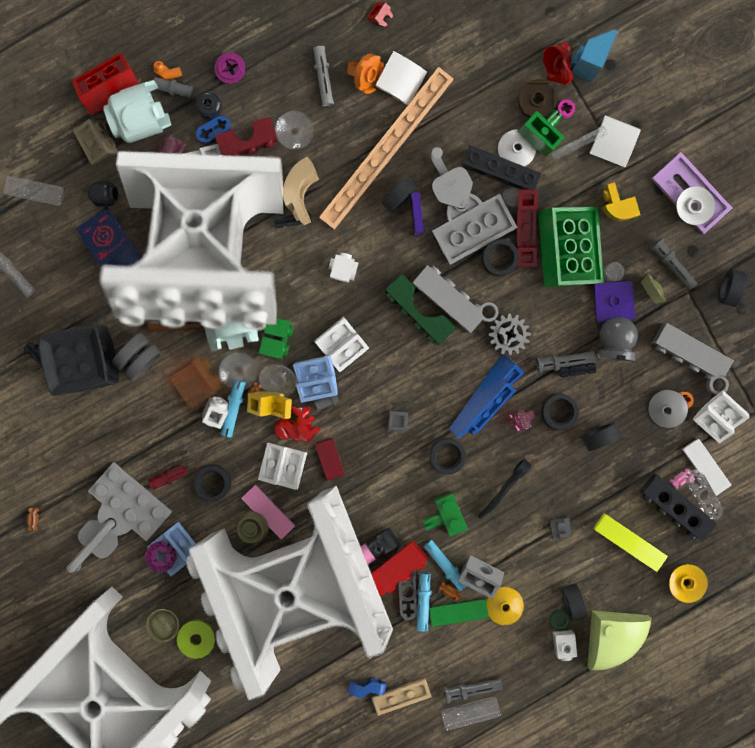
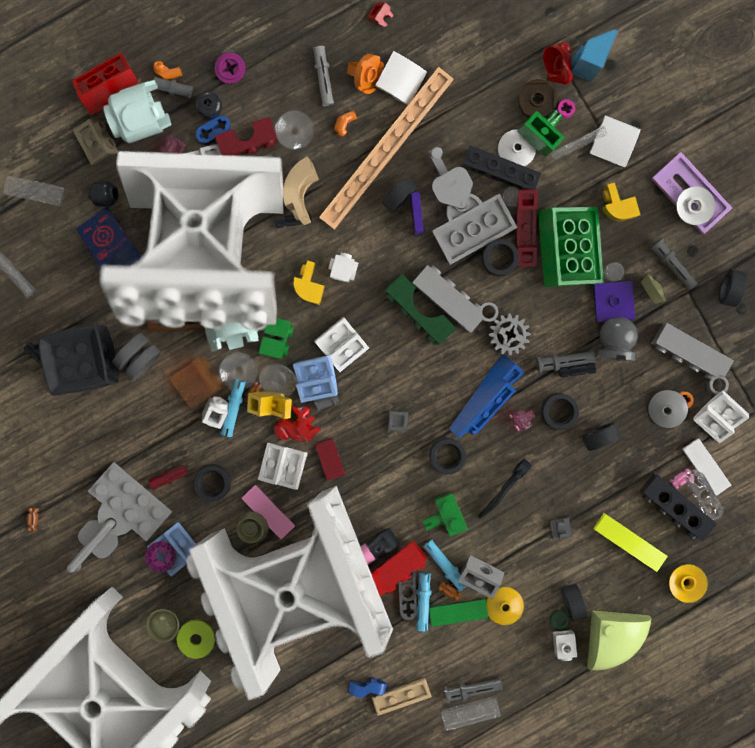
(305, 288): none -> yellow brick
(341, 123): none -> orange arm

